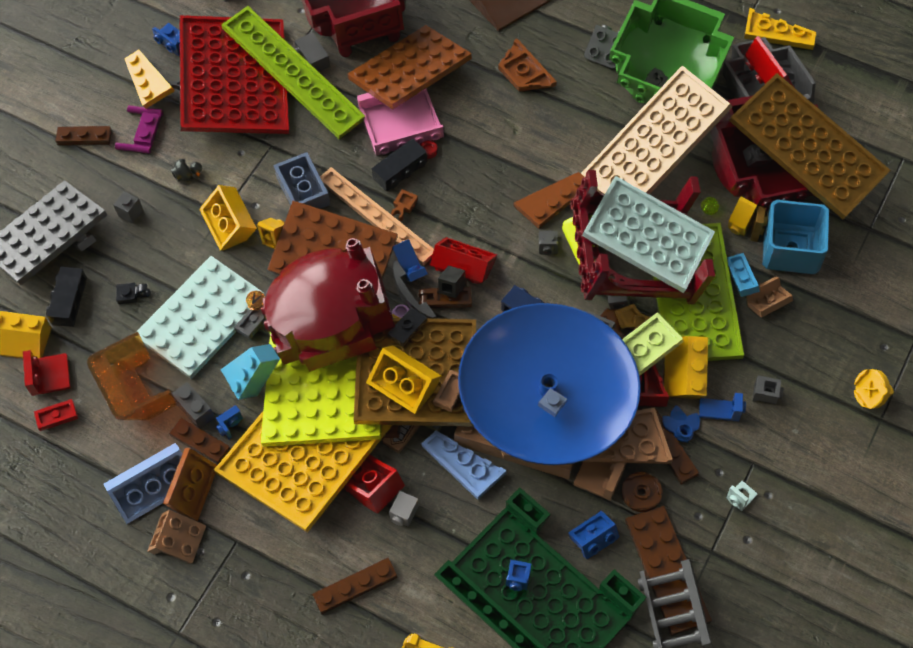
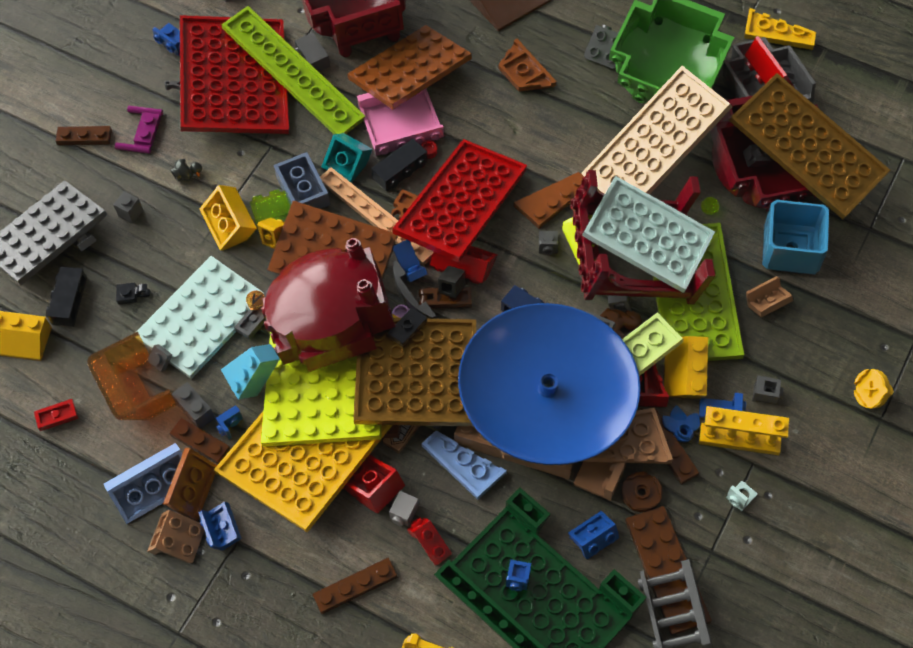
(46, 373): red bracket -> none
(147, 80): yellow wing -> none
(159, 357): none -> dark grey plate
(220, 526): none -> blue bracket
(269, 206): none -> clear neon green bracket
(346, 156): none -> teal slope
(403, 378): yellow slope -> none
(429, 540): none -> red bracket
(448, 392): medium nougat tile -> none
(460, 200): none -> red plate
(552, 402): sand blue plate -> none
(630, 317): pearl gold tile -> none
(656, 77): pearl dark grey bracket -> none
(742, 216): yellow slope -> none
(742, 275): dark azure plate -> none
(743, 430): none -> yellow fence
(758, 224): pearl gold plate -> none

